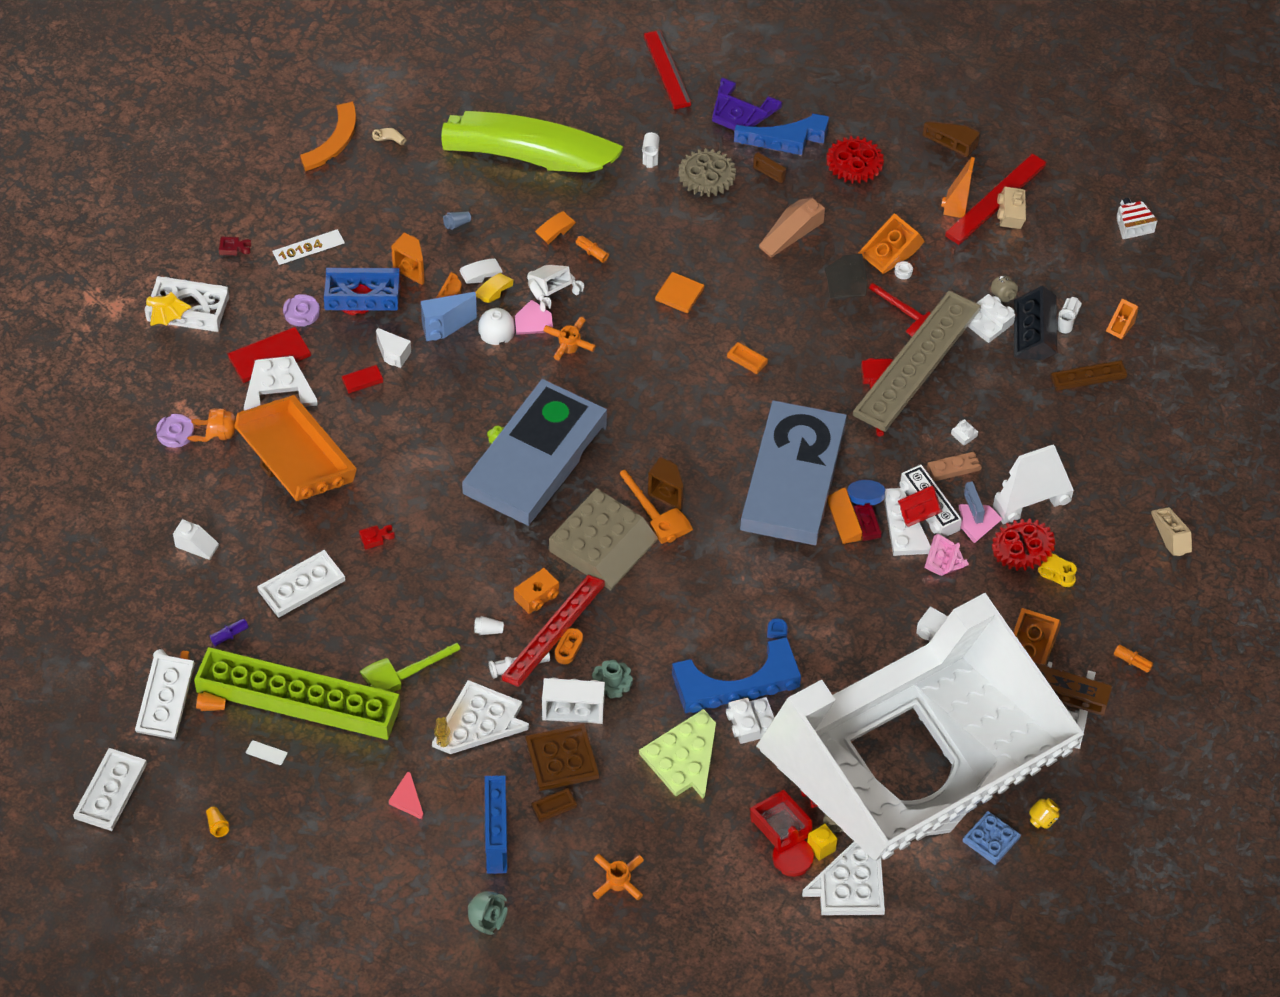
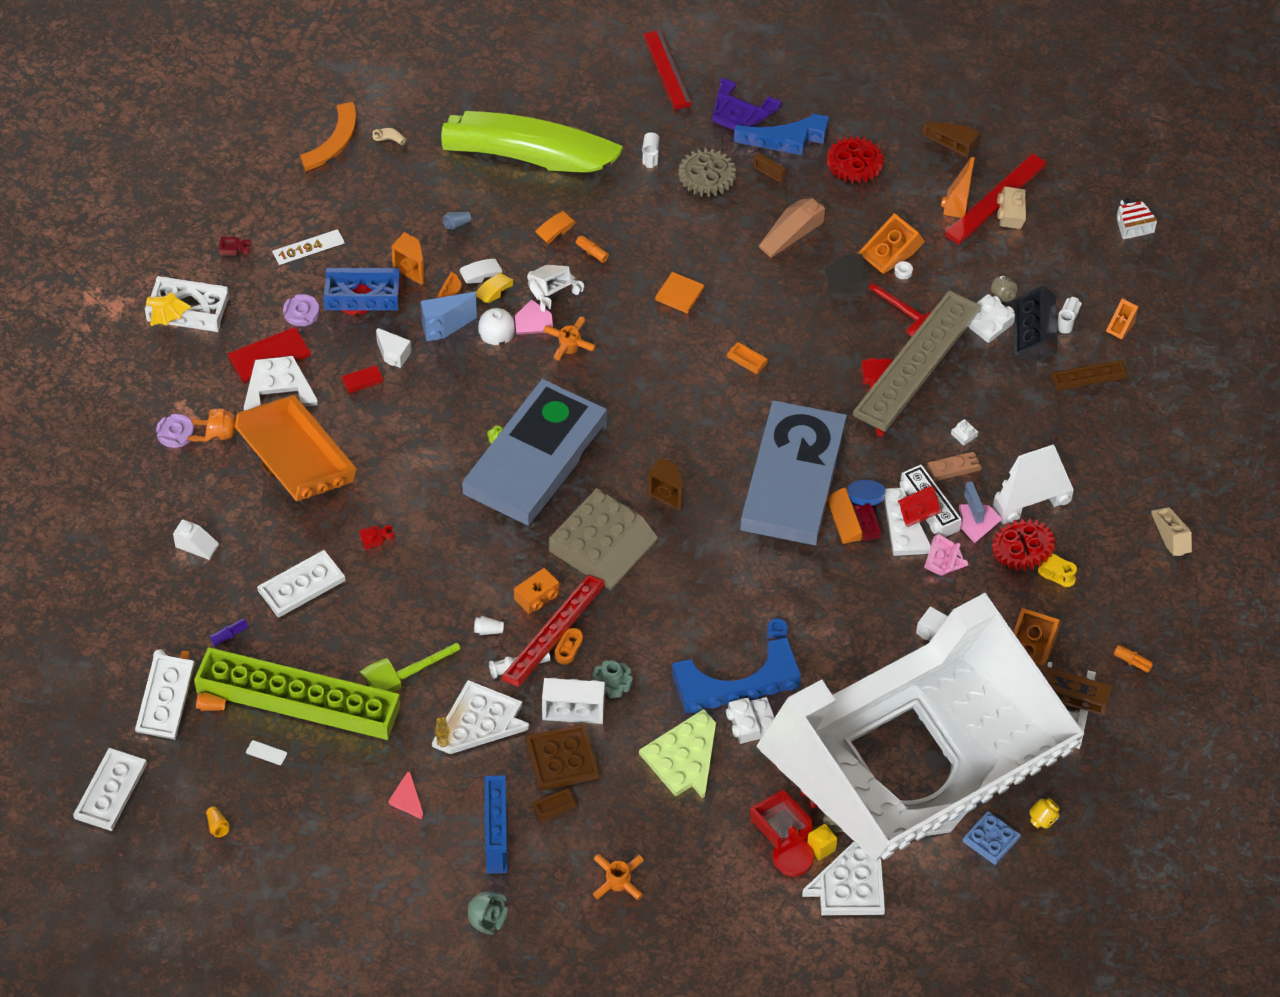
(665, 526): orange piece -> none

